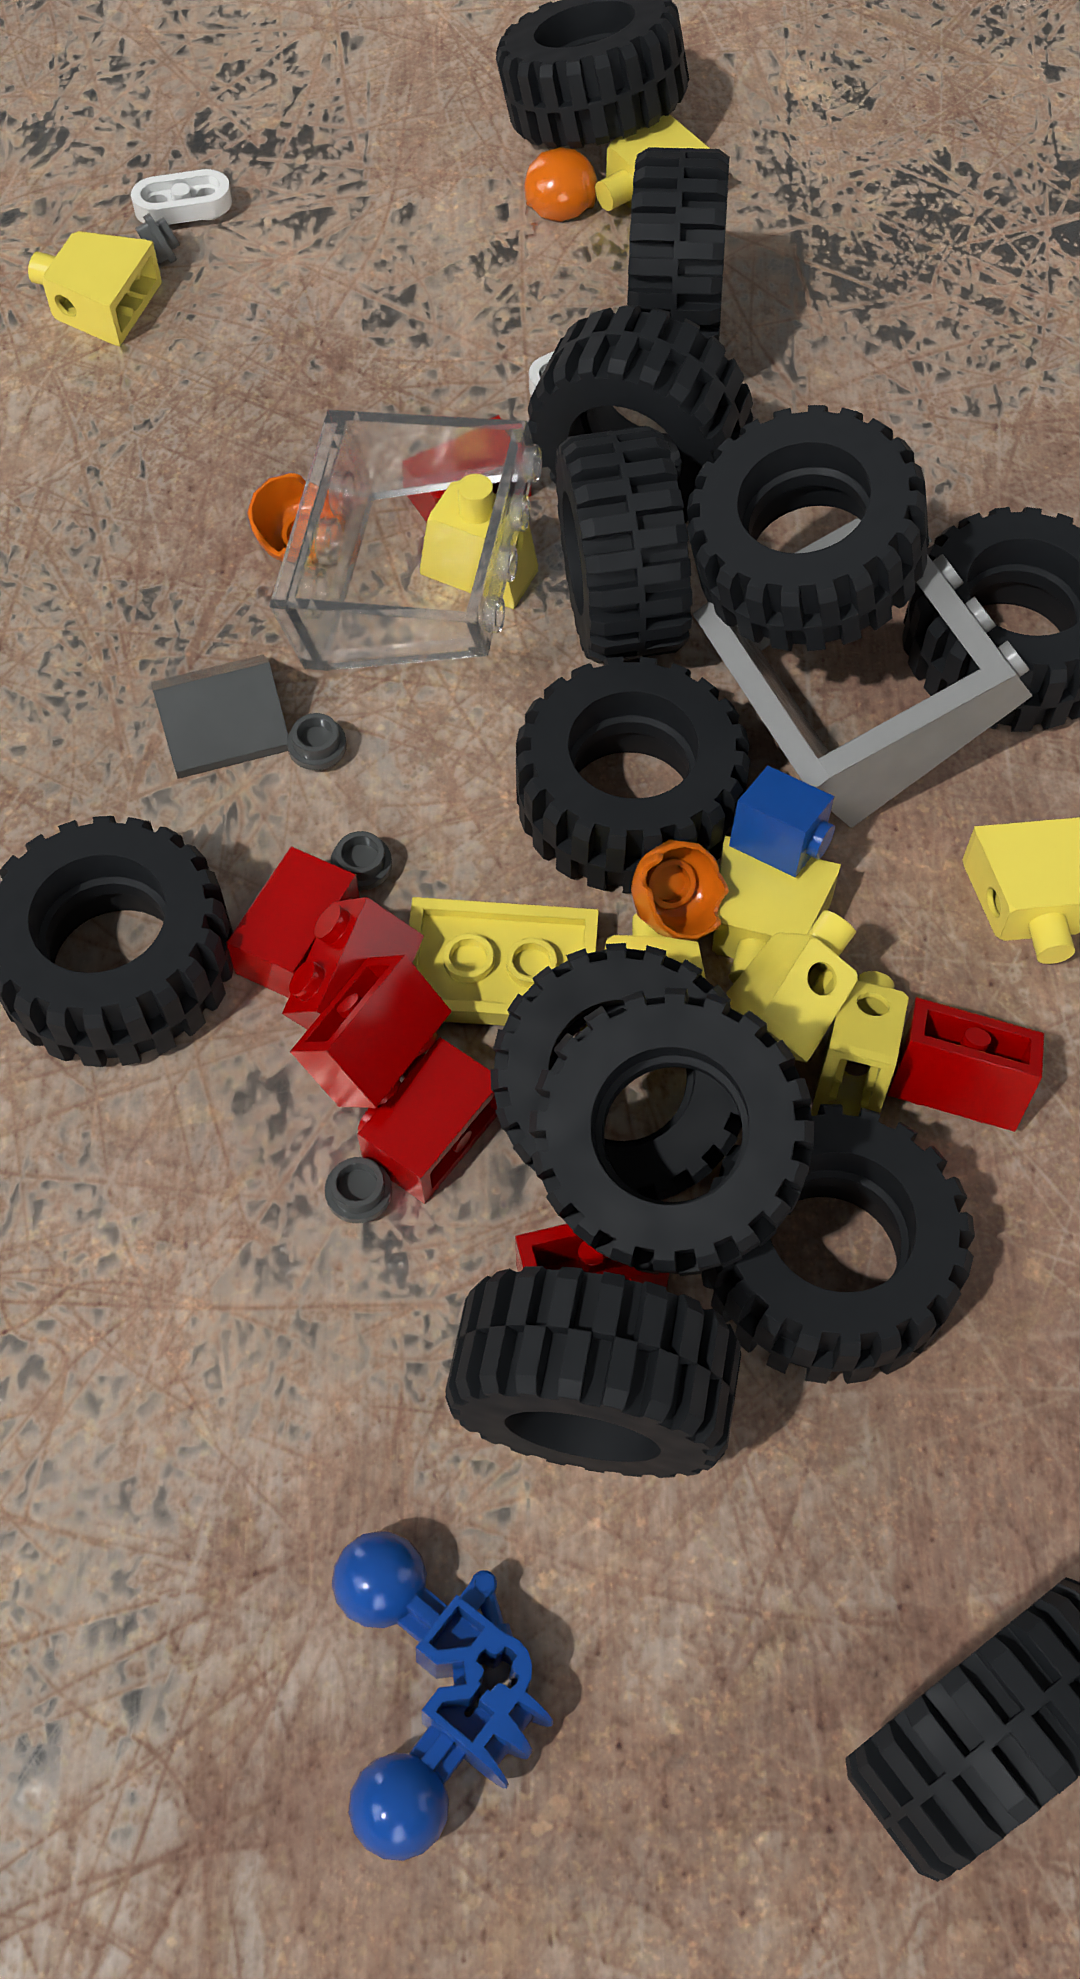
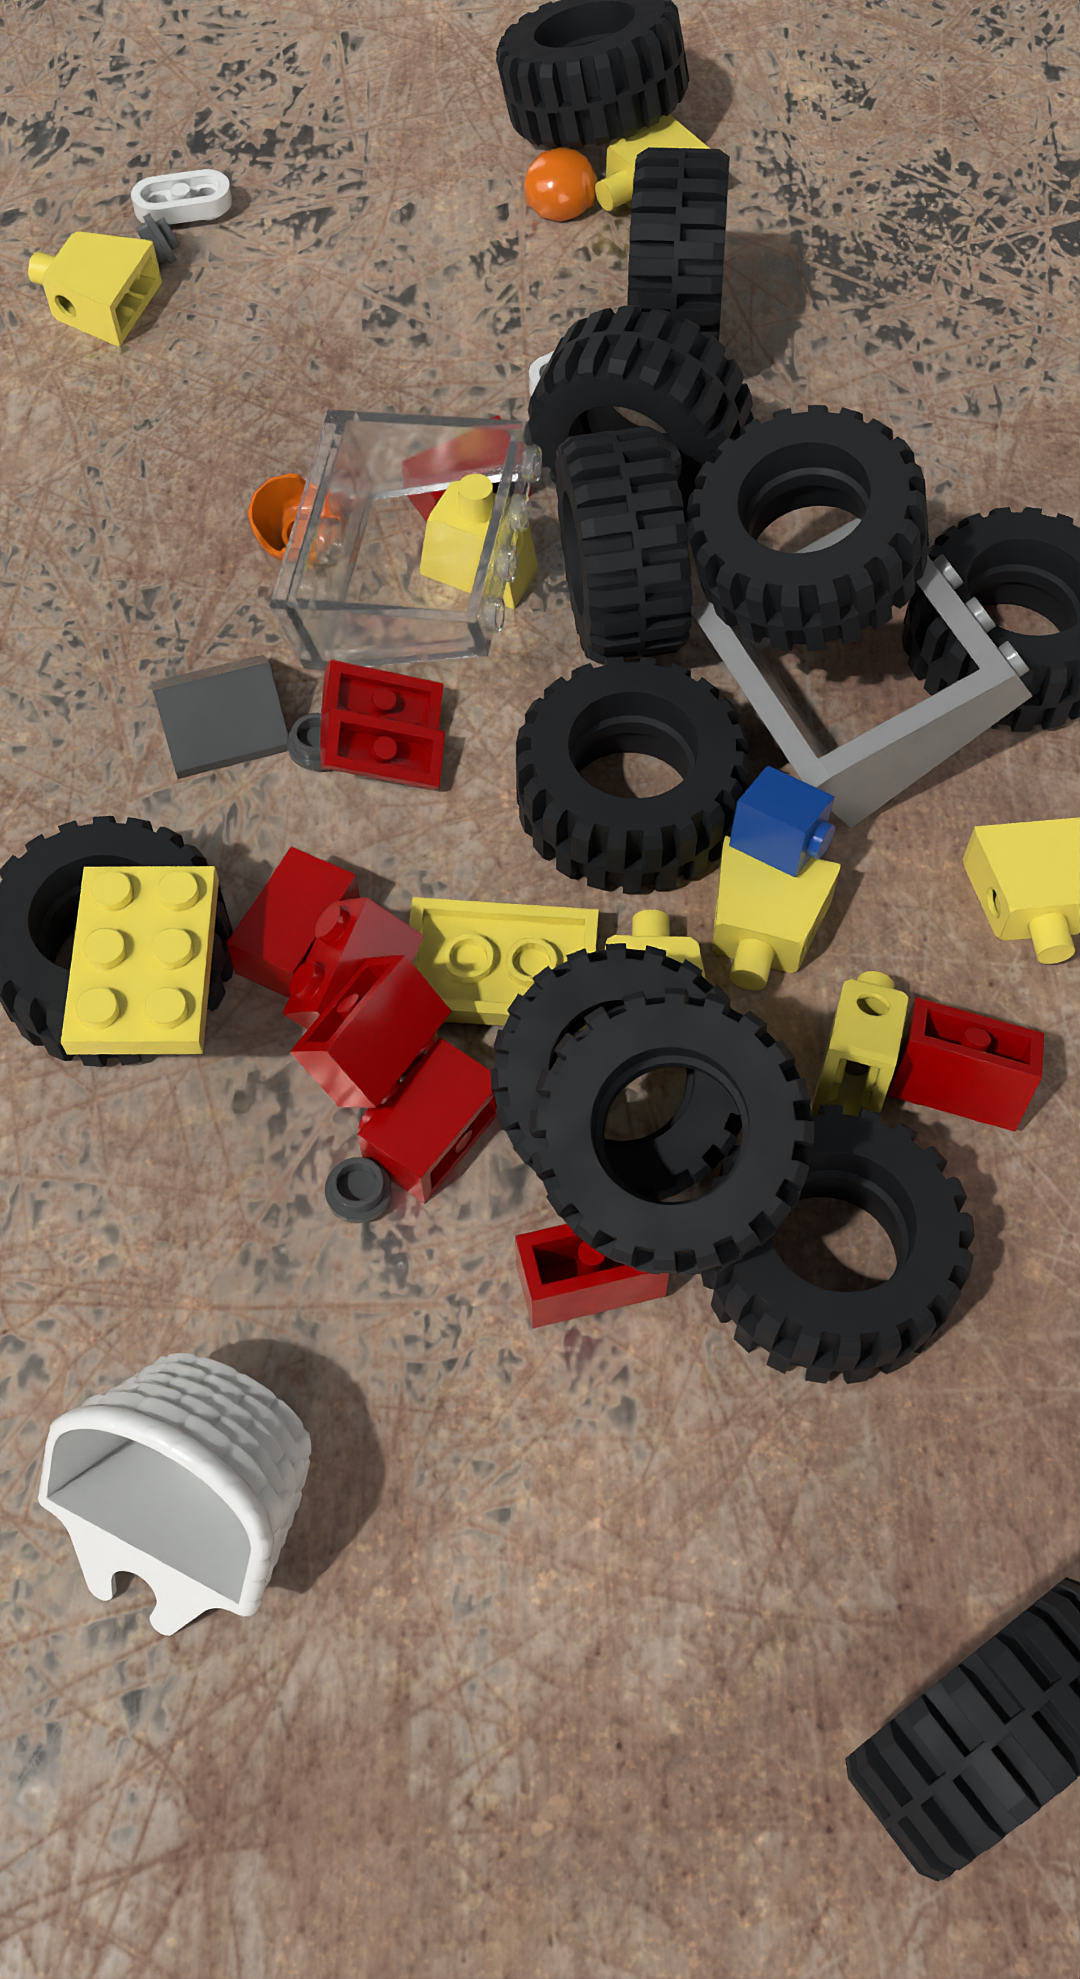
(141, 960): none -> light yellow plate
(180, 1482): none -> white piece
(364, 856): dark grey plate -> none
(381, 725): none -> red slope
(402, 1797): blue piece -> none
(595, 1372): black tyre -> none
(679, 890): orange hair -> none
(798, 983): light yellow torso -> none

